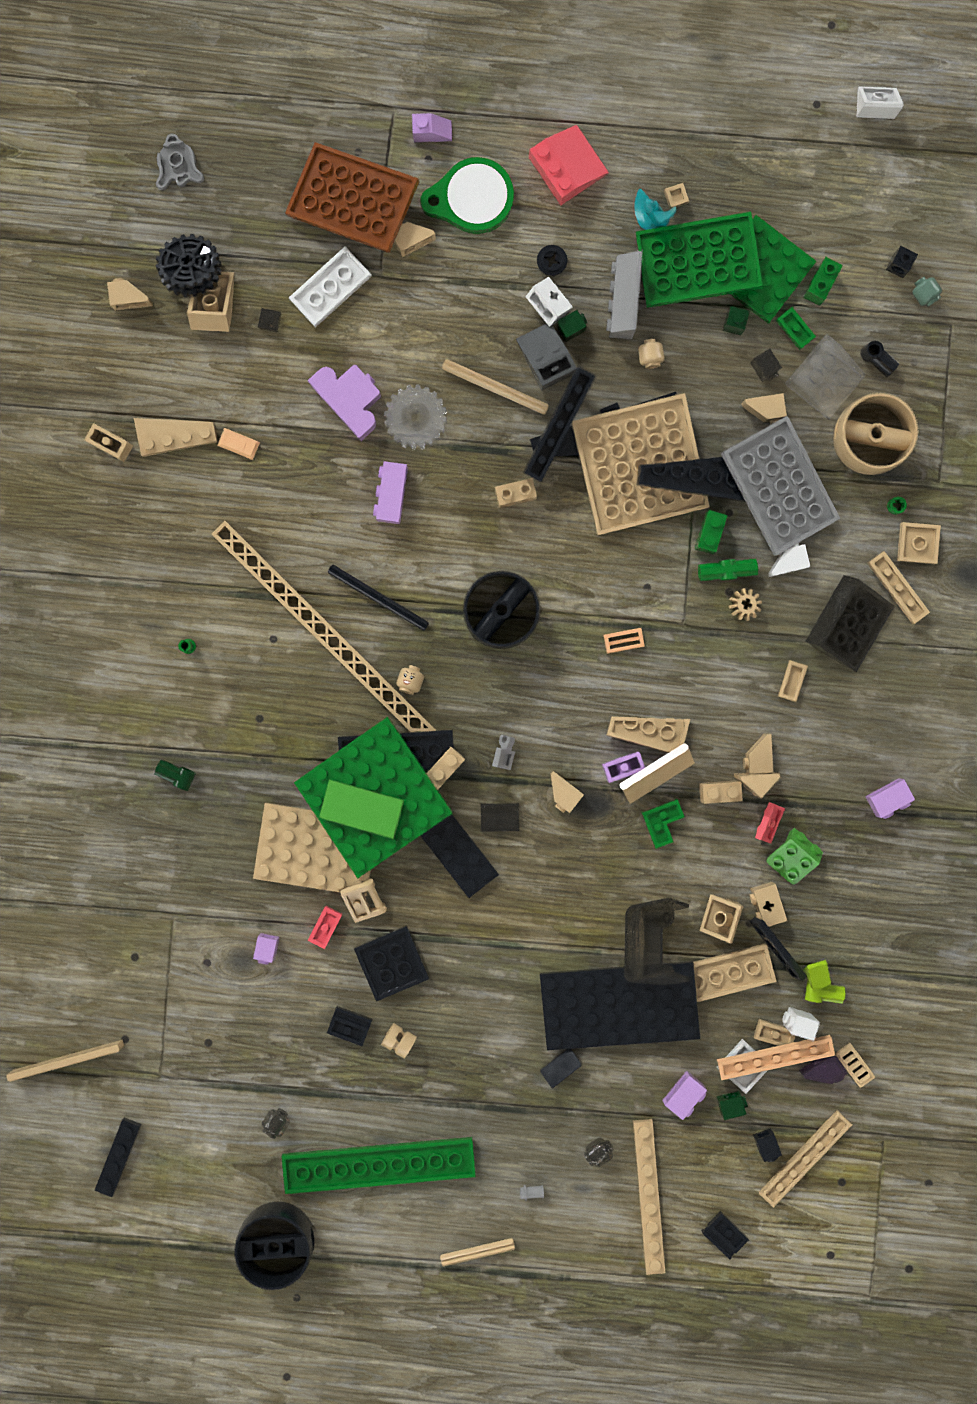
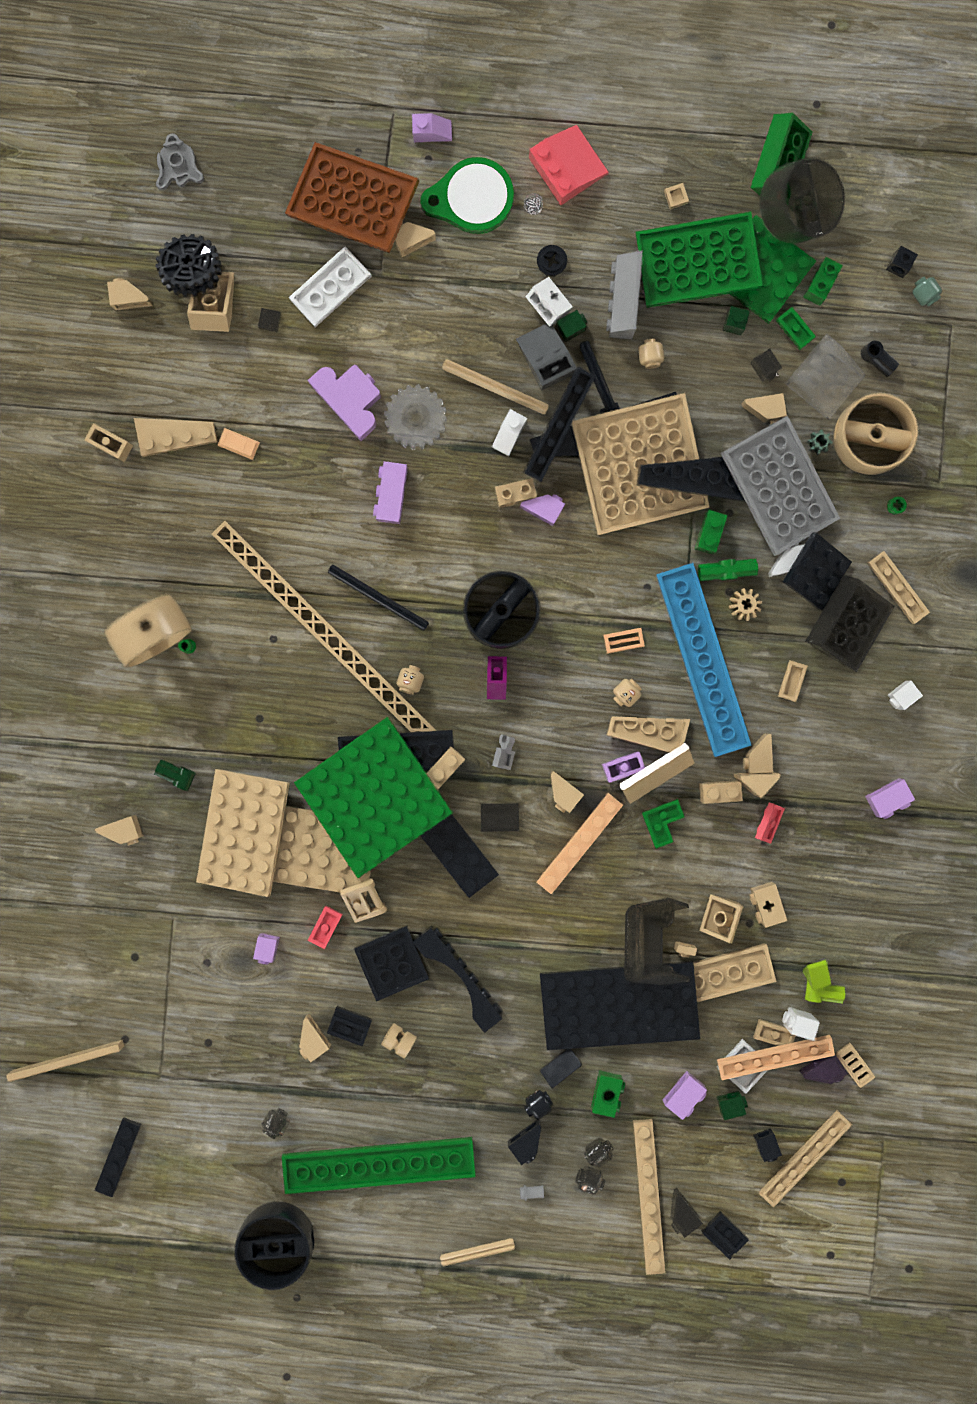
(122, 831): none -> tan slope
(148, 631): none -> tan cylinder
(243, 832): none -> tan plate
(312, 1041): none -> tan slope
(361, 809): bright green tile -> none
(432, 946): none -> black arch
(496, 677): none -> magenta slope
(509, 432): none -> white slope
(525, 1143): none -> black slope
(533, 203): none -> clear tile
(538, 1104): none -> black head
(544, 507): none -> lavender slope
(579, 843): none -> light nougat plate
(590, 1180): none -> clear smoke head
(599, 380): none -> black axle
(607, 1082): none -> green brick
(627, 692): none -> tan head
(649, 212): teal piece -> none
(683, 1215): none -> clear smoke slope
(685, 950): none -> tan plate
(703, 660): none -> dark azure plate
(778, 949): black tile -> none
(784, 143): none -> green slope
(795, 857): bright green bracket -> none
(804, 179): none -> clear smoke cylinder
(815, 445): none -> sand green gear
(817, 571): none -> black plate
(878, 102): white slope -> none
(904, 695): none -> white brick
(918, 543): tan plate -> none

